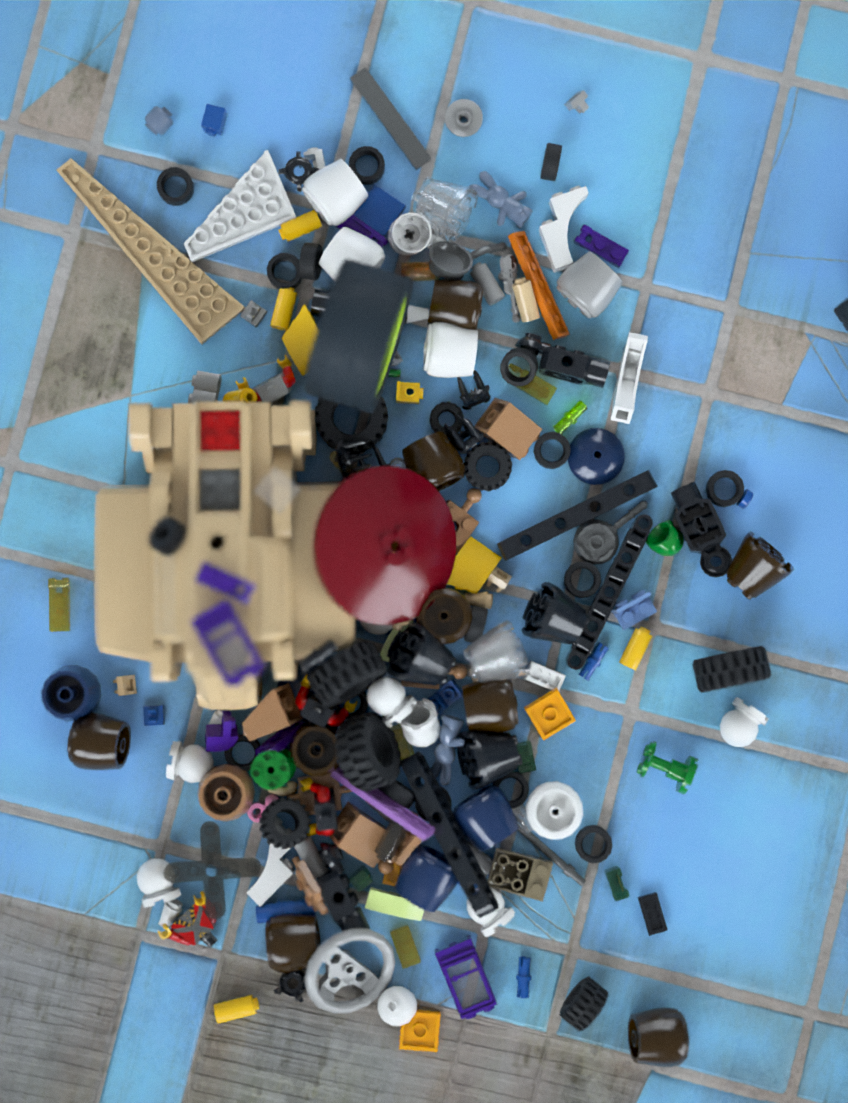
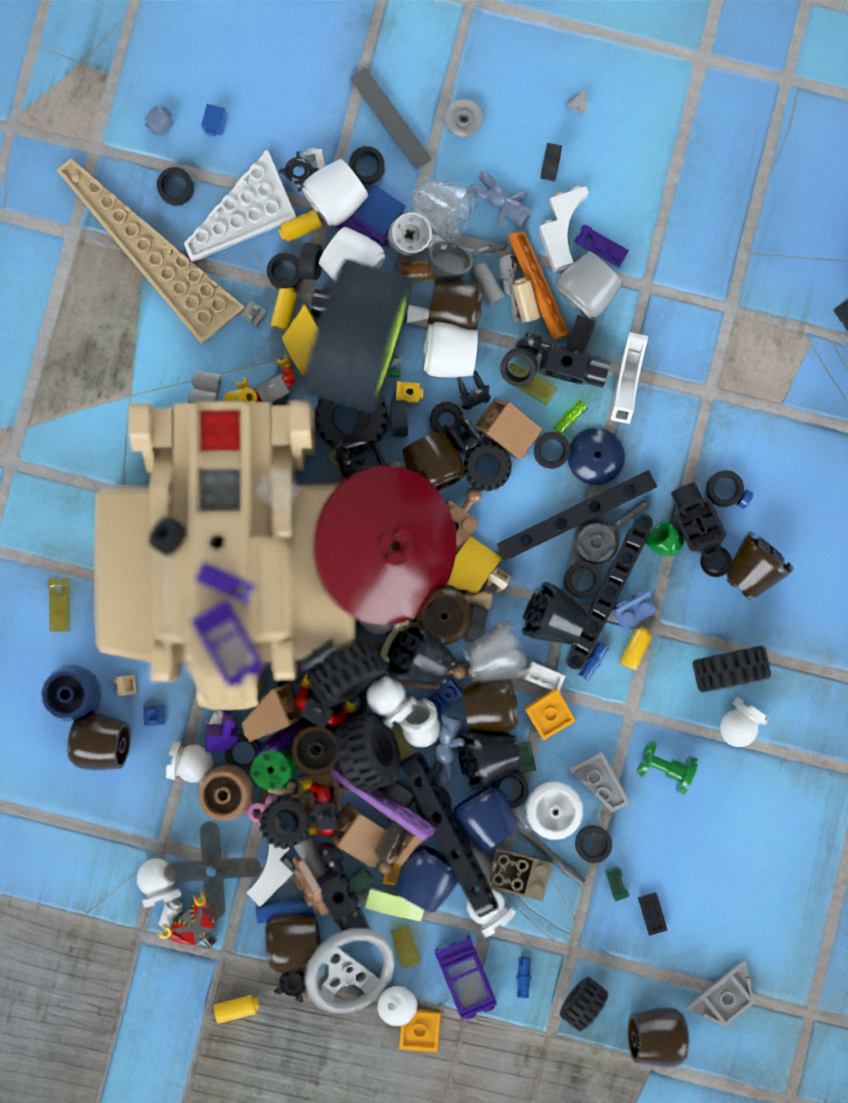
(399, 418): none -> black wheel
(580, 334): none -> black plate
(601, 780): none -> light grey wing
(725, 997): none -> light grey wing

